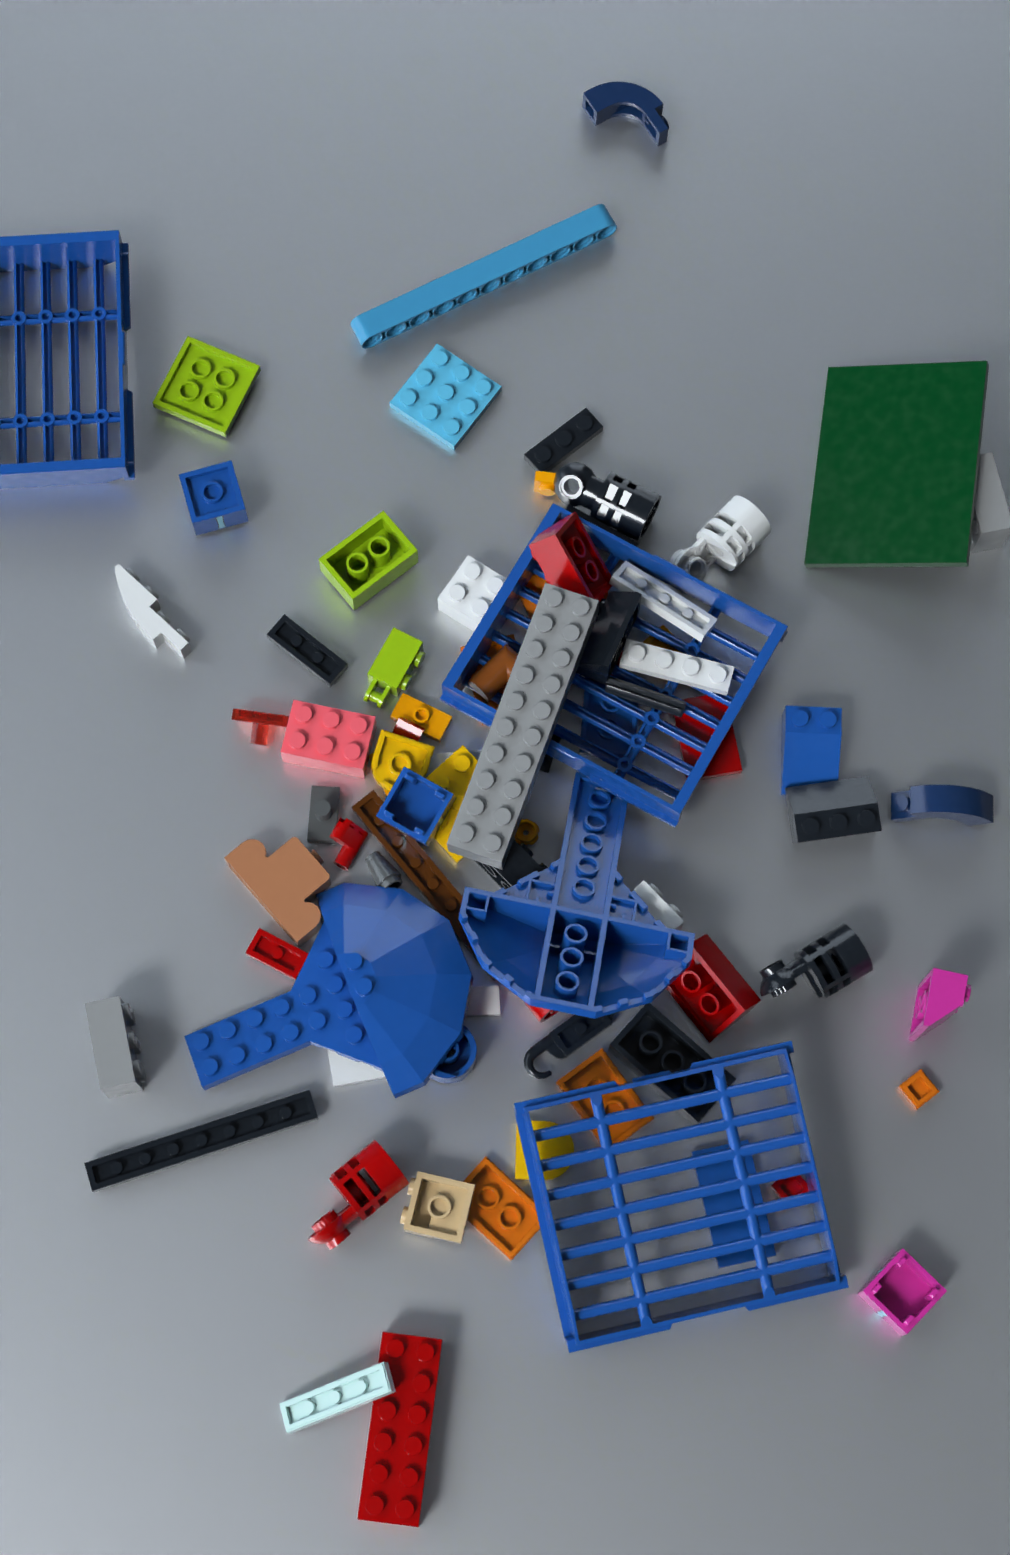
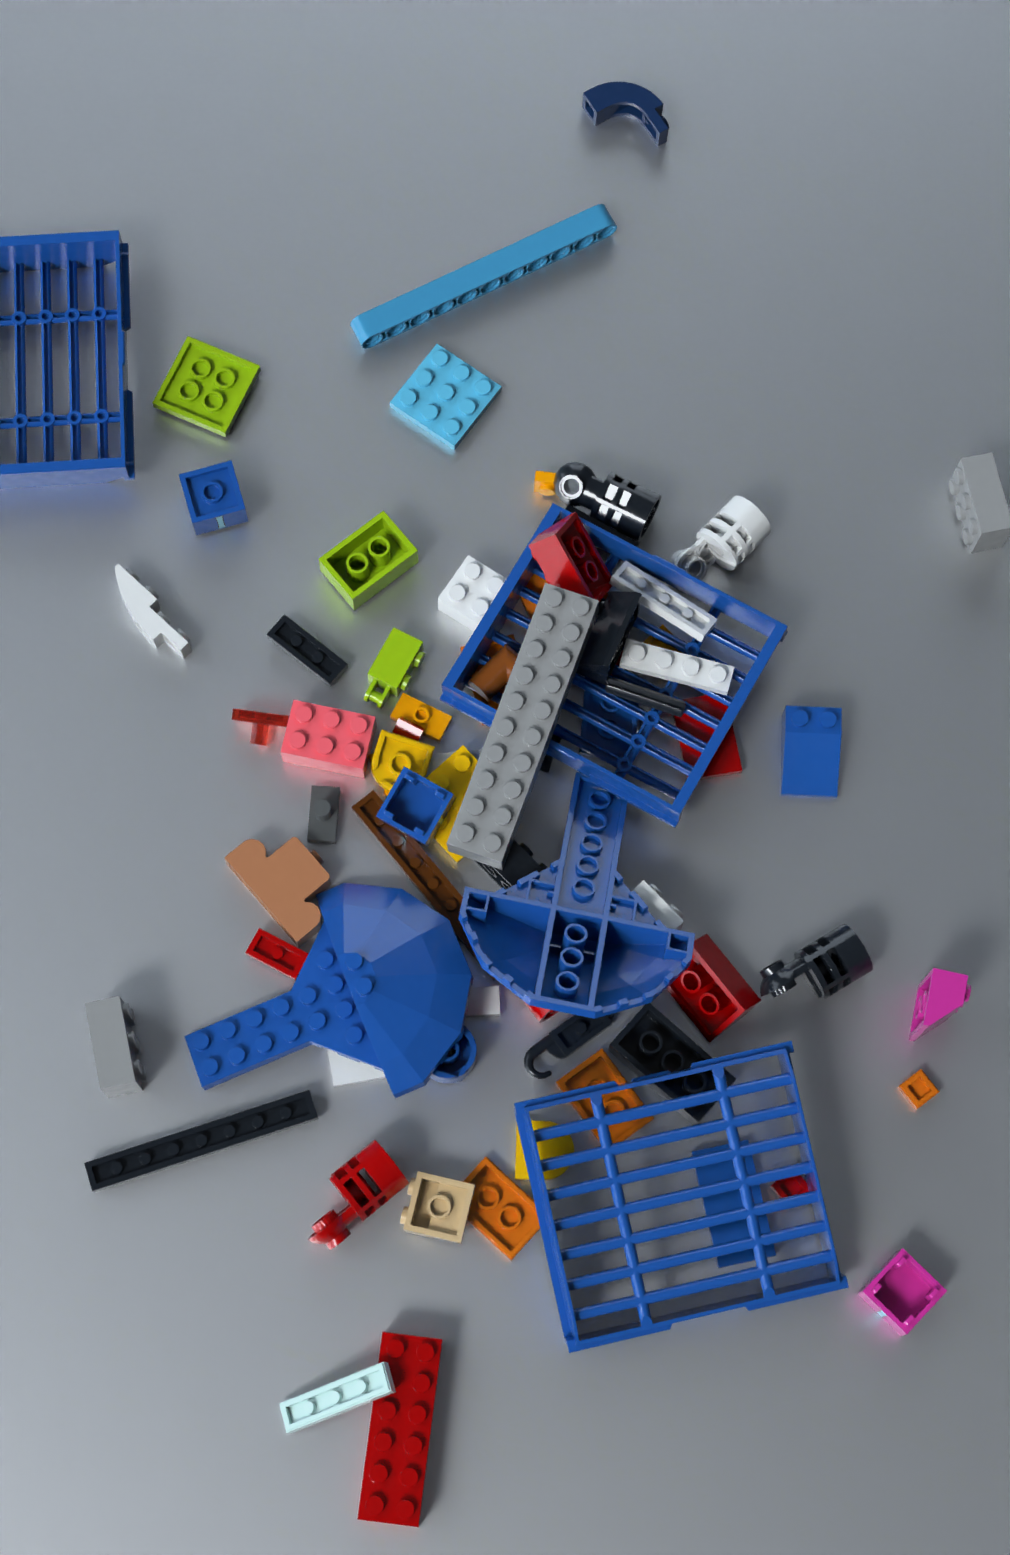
(351, 839): red piece -> none
(383, 871): dark grey cone -> none
(532, 828): light orange plate -> none
(563, 441): black plate -> none
(832, 809): black slope -> none
(897, 465): dark green tile -> none
(943, 801): dark blue arch -> none

